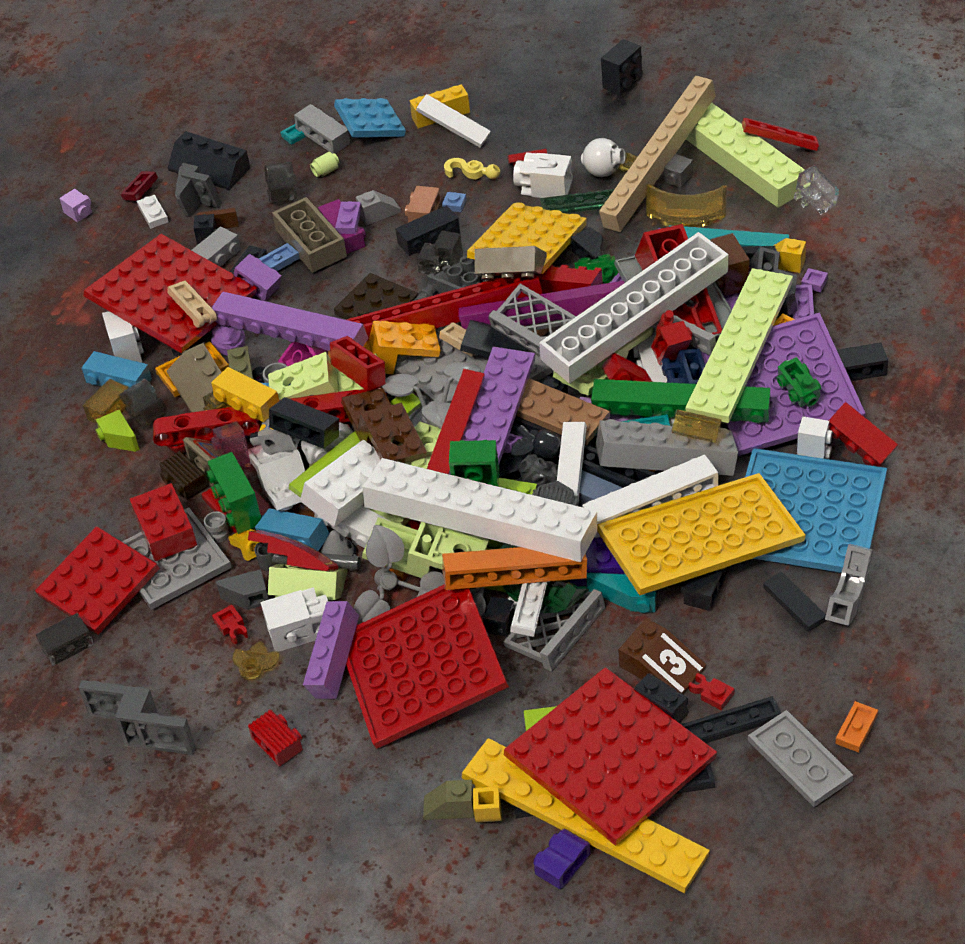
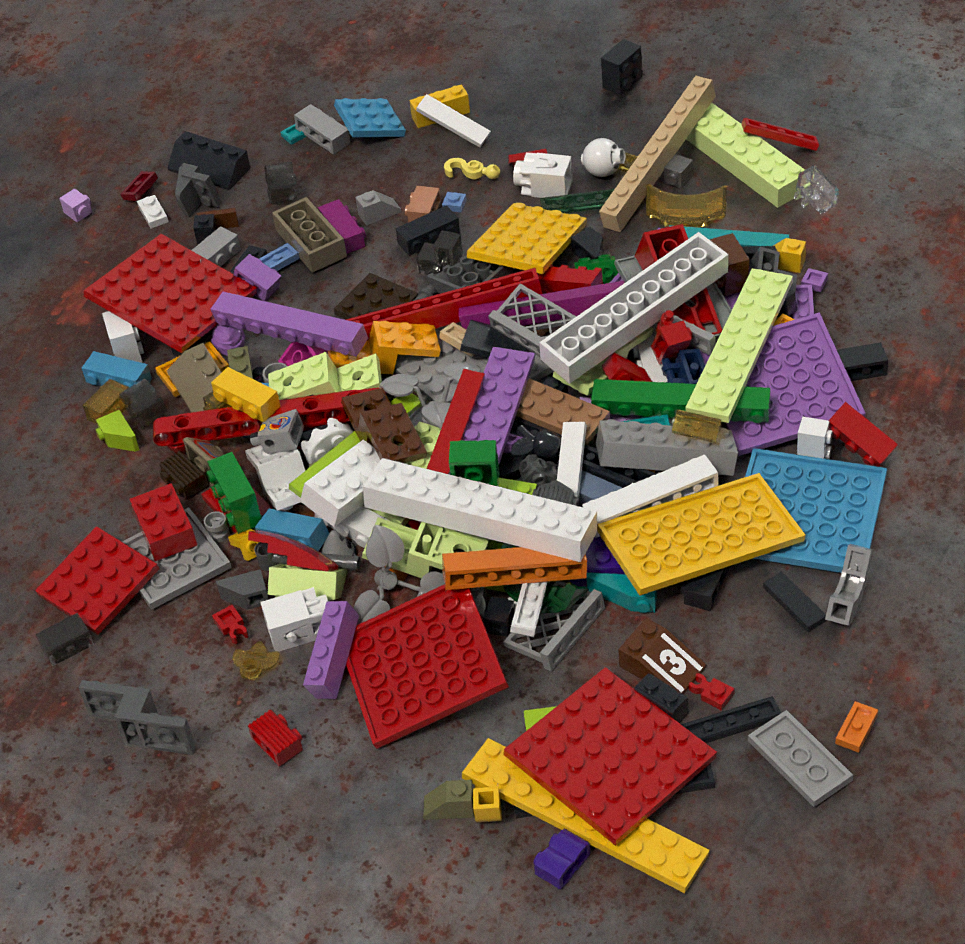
(192, 303): tan plate -> none
(232, 439): clear pink slope -> none
(304, 422): black brick -> none
(324, 164): yellowish green brick -> none
(348, 217): medium lavender plate -> none
(357, 363): red brick -> none
(509, 262): dark tan slope -> none
(803, 388): green brick -> none

